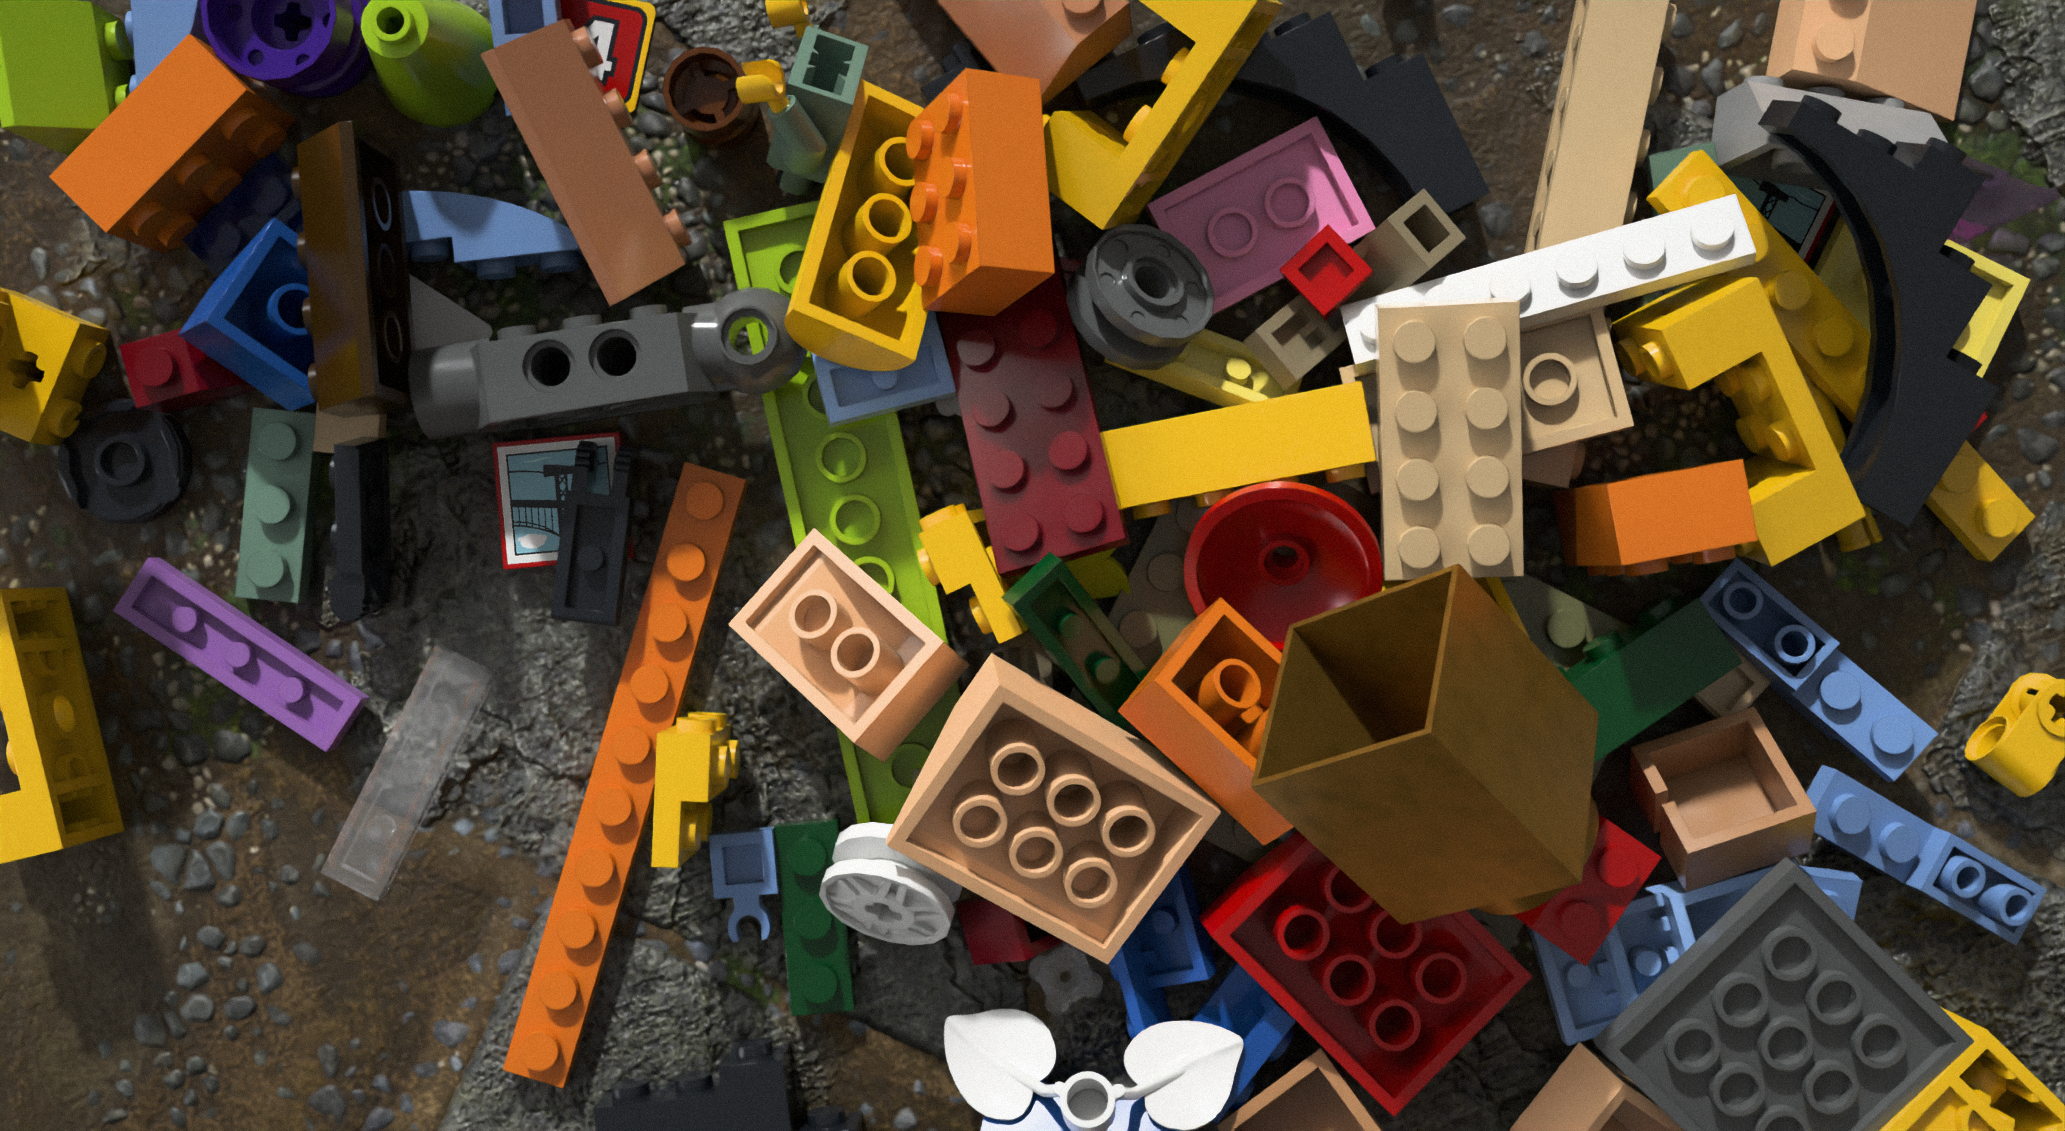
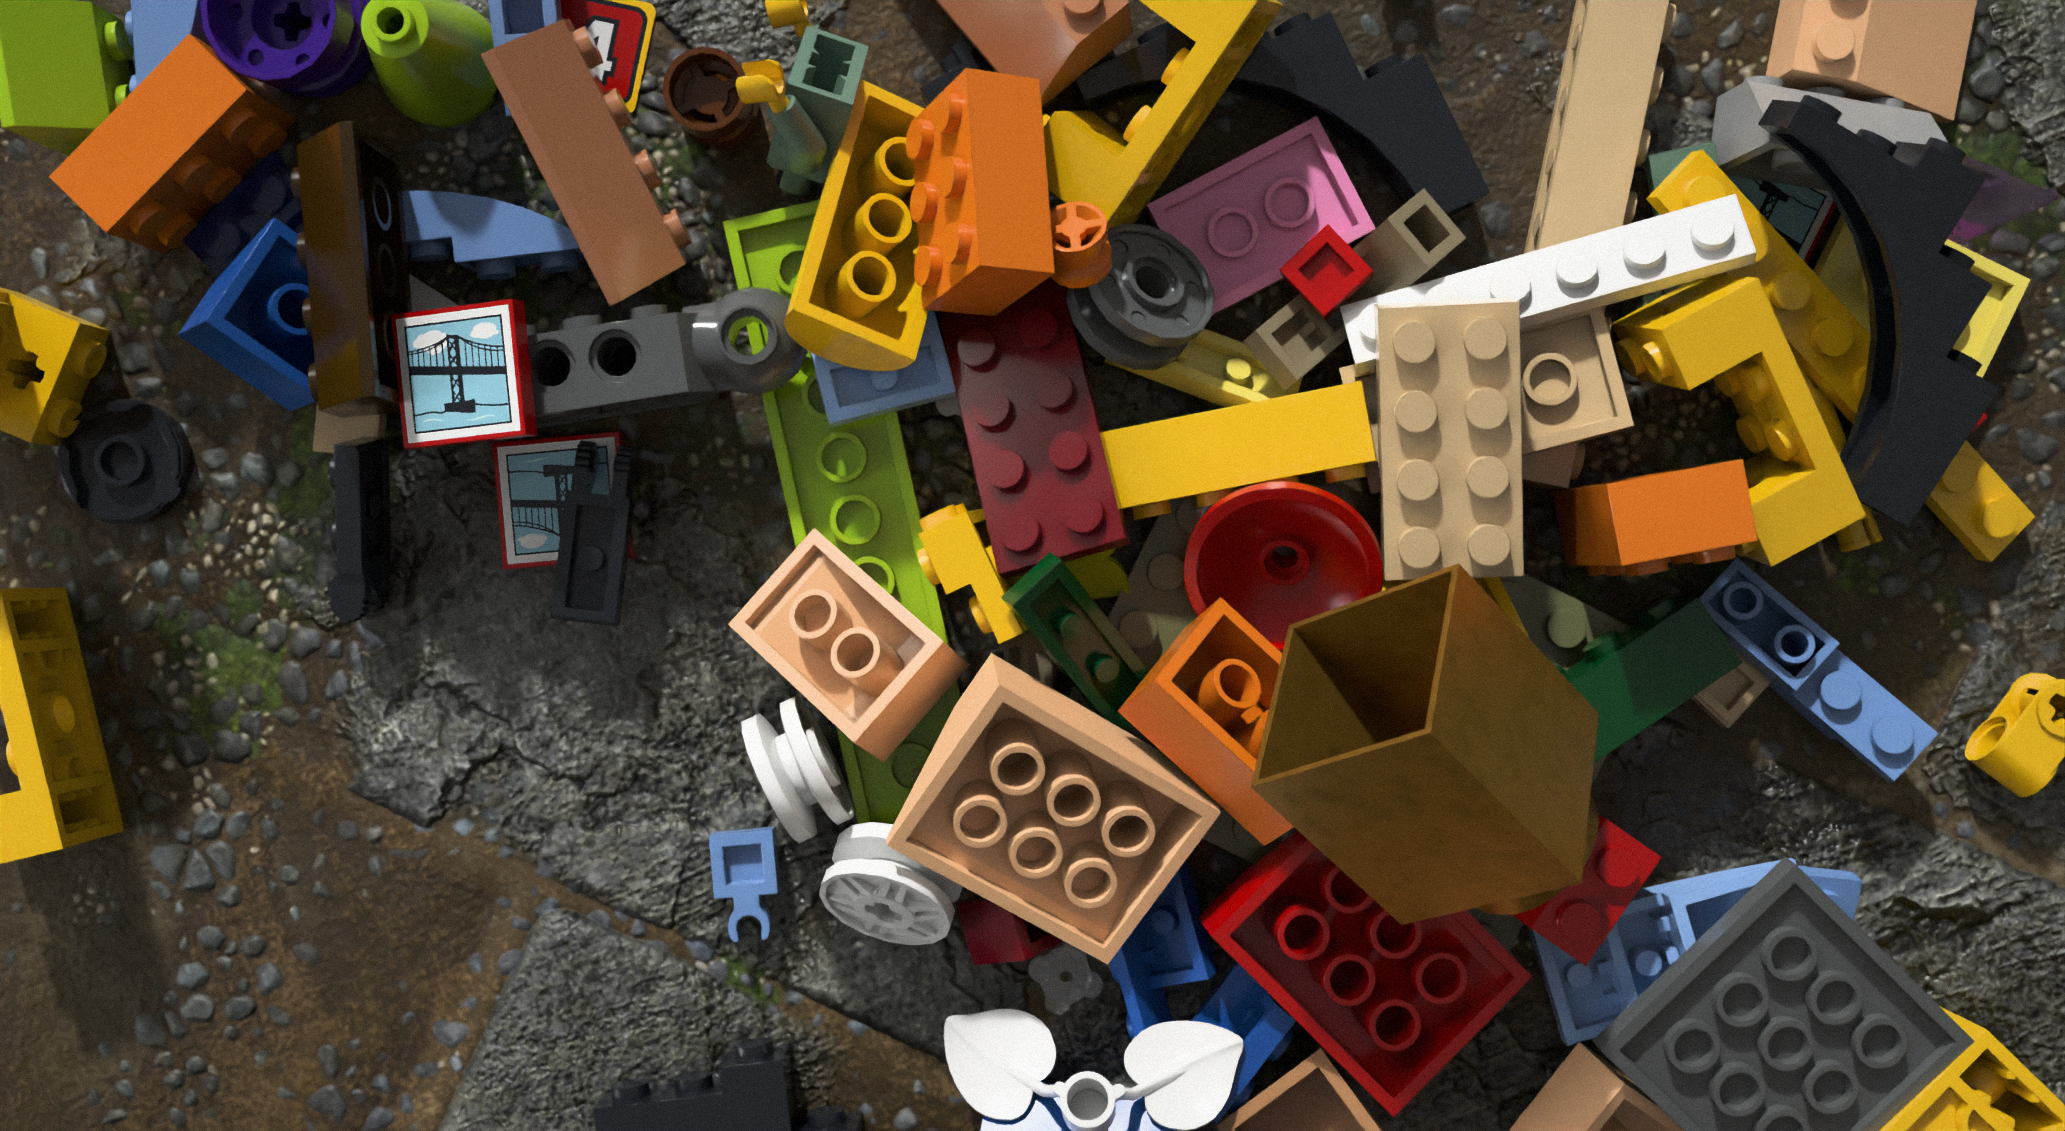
(176, 376): dark red slope -> none
(241, 654): medium lavender plate -> none
(279, 507): sand green plate -> none
(409, 773): clear tile -> none
(464, 374): none -> tile
(624, 775): orange plate -> none
(690, 769): yellow plate -> none
(797, 769): none -> white wheel
(814, 939): dark green plate -> none
(1080, 244): none -> orange wheel
(1721, 799): medium nougat piece -> none
(1922, 856): medium blue slope -> none

